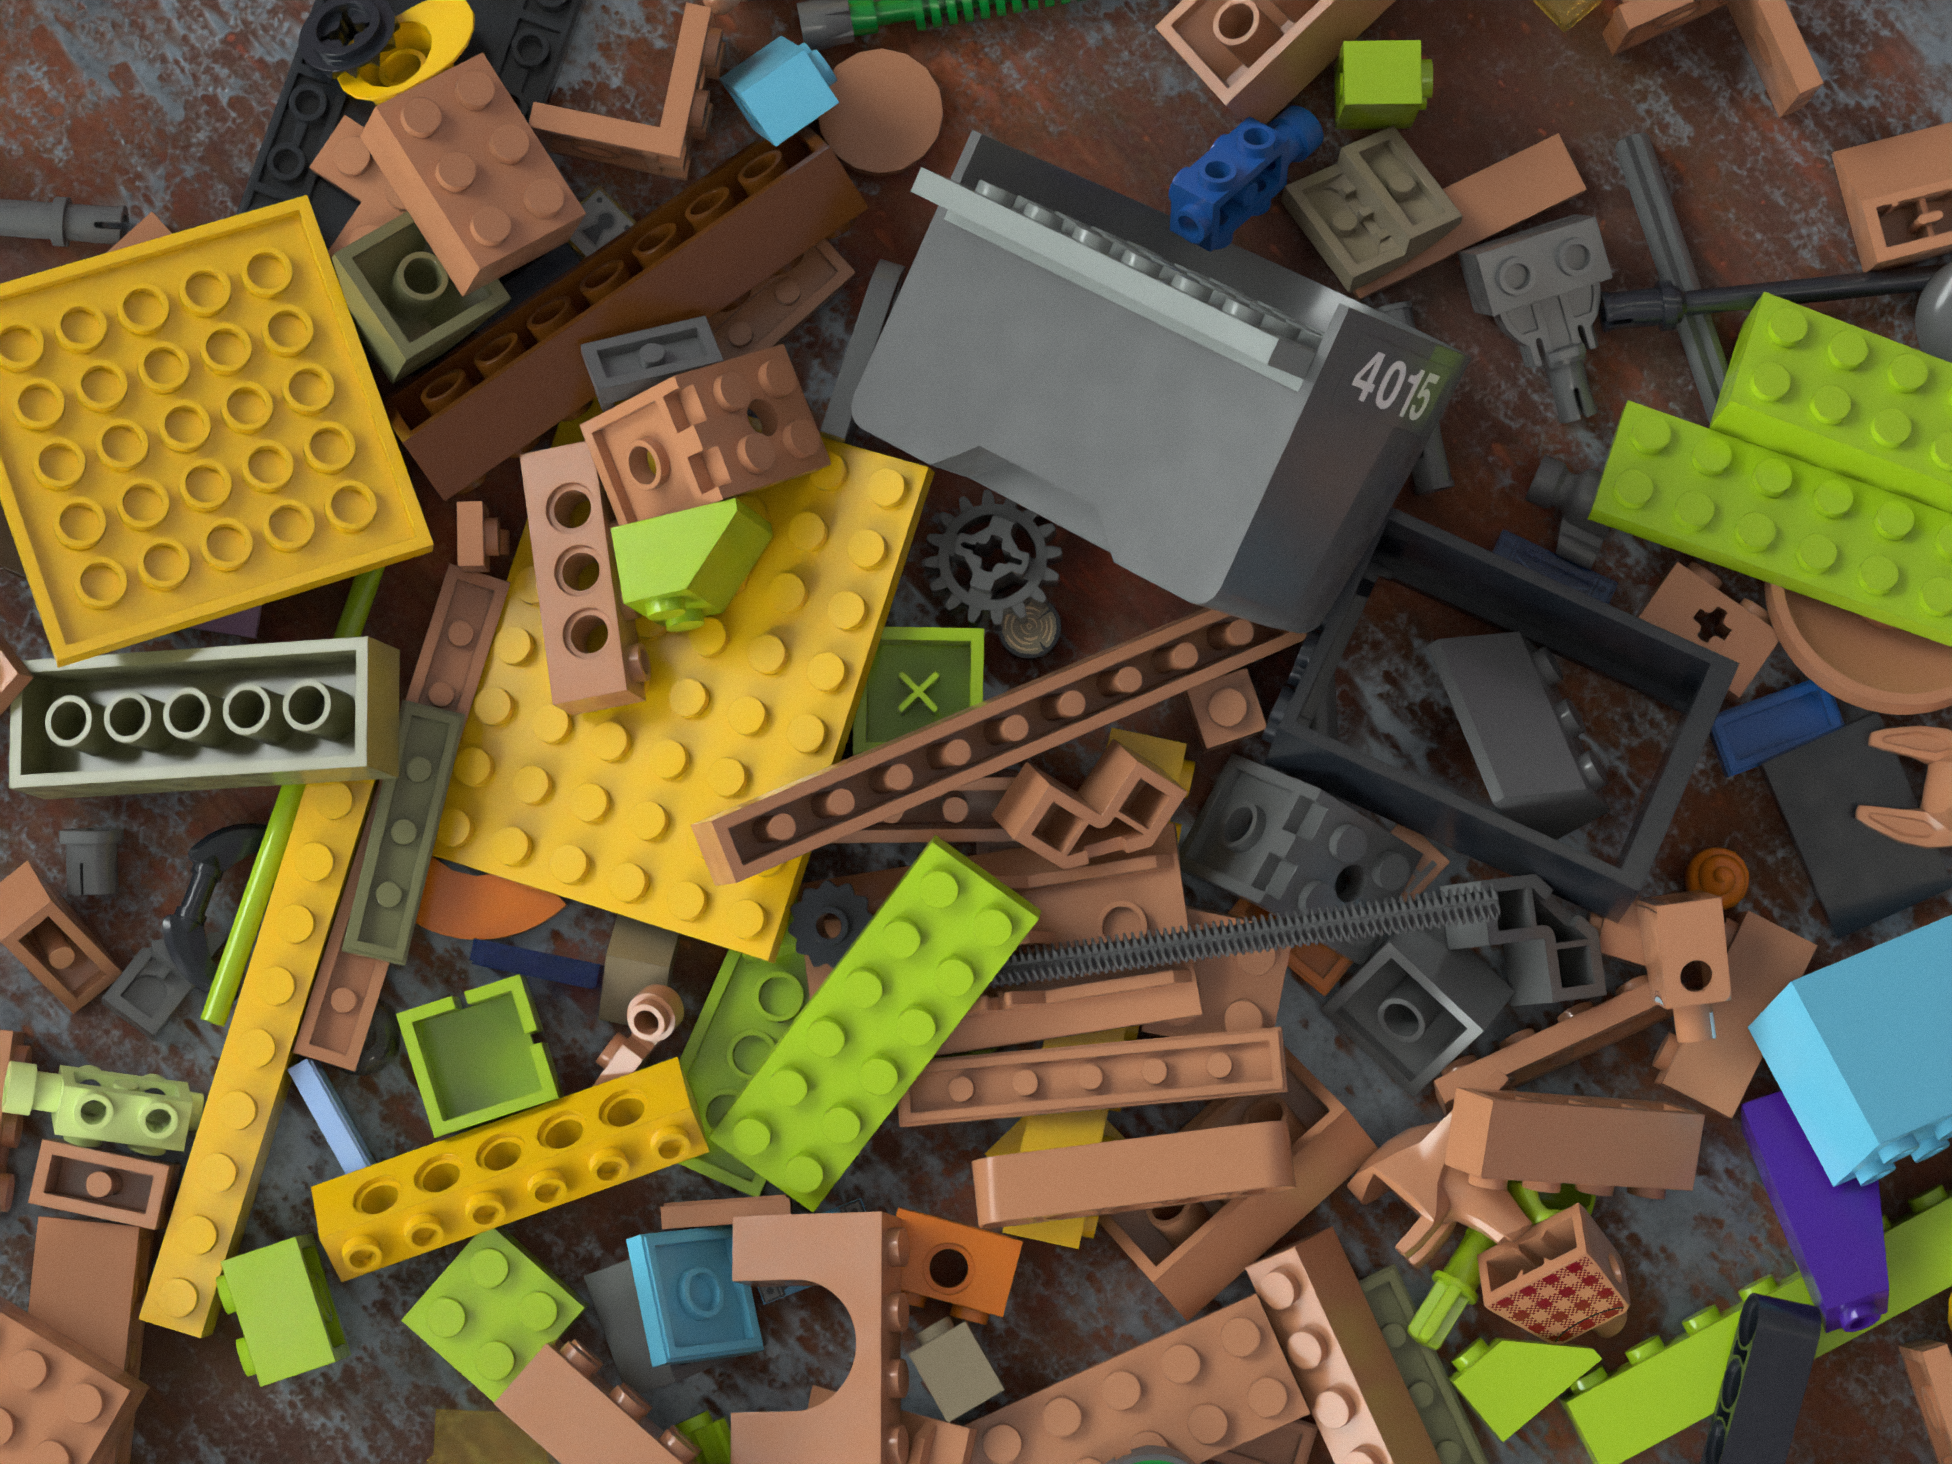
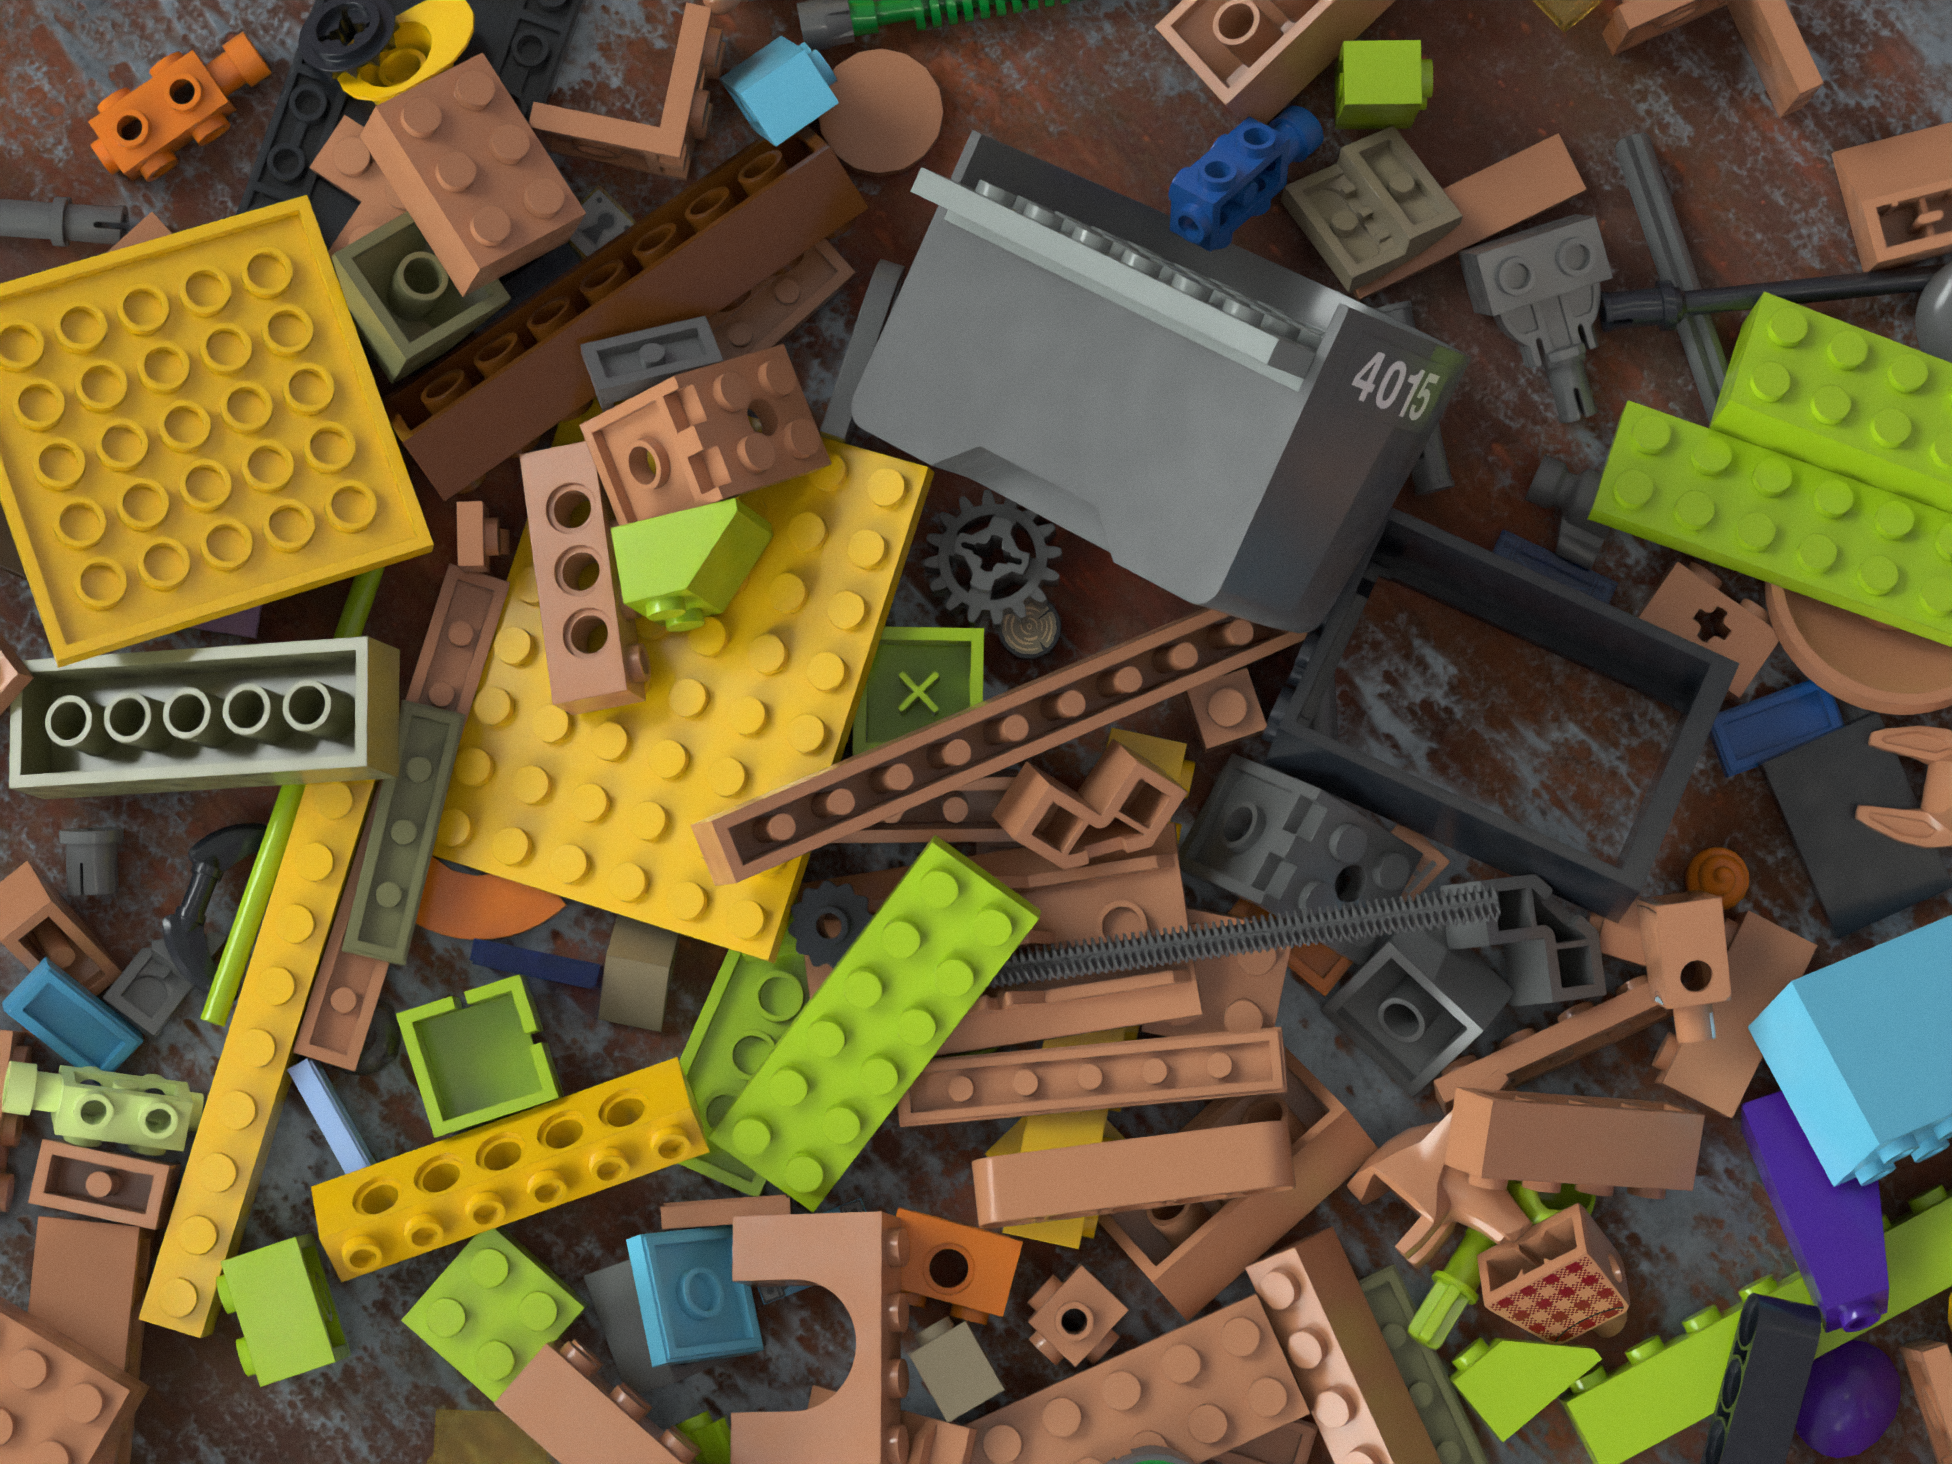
(71, 1019): none -> dark azure tile
(169, 124): none -> orange brick
(652, 1018): nougat plate -> none
(1081, 1292): none -> nougat brick
(1522, 731): dark grey slope -> none
(1848, 1400): none -> dark purple hat

